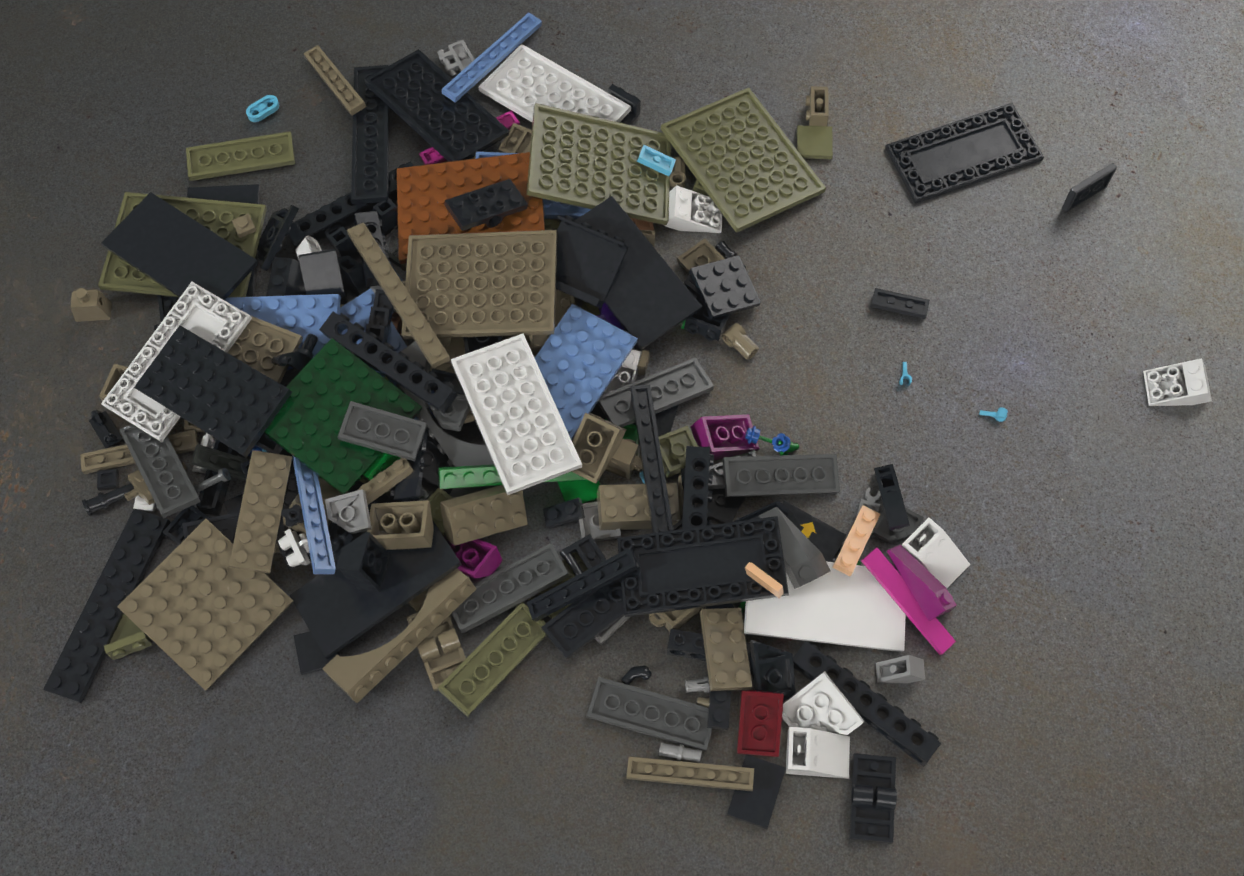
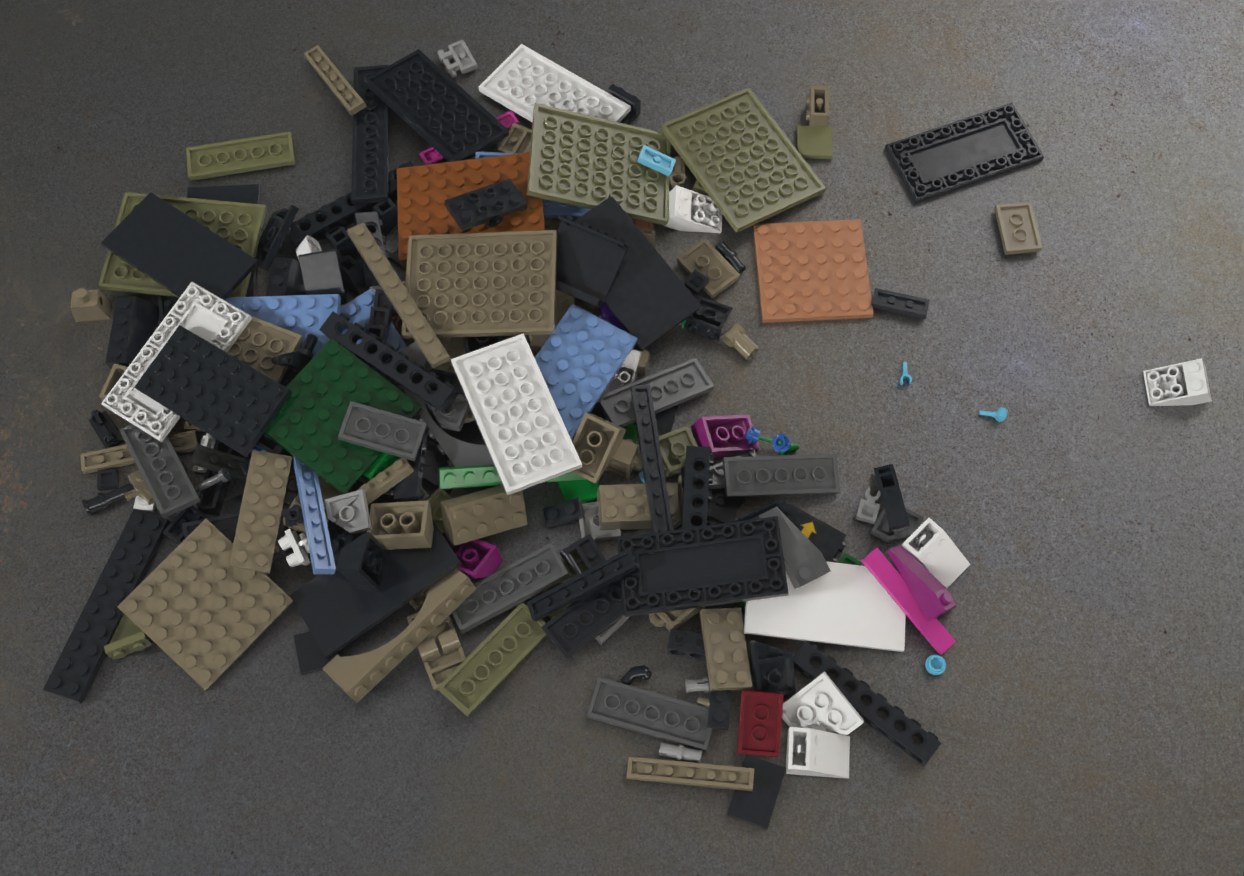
(130, 329): none -> black slope
(244, 225): dark tan plate -> none
(262, 108): medium azure plate -> none
(491, 57): medium blue plate -> none
(724, 287): plate -> none
(764, 579): light nougat tile -> none
(812, 271): none -> nougat plate
(856, 540): light nougat plate -> none
(873, 798): black plate -> none
(900, 670): light grey slope -> none
(935, 664): none -> medium azure plate
(1018, 228): none -> dark tan plate
(1089, 187): black tile -> none

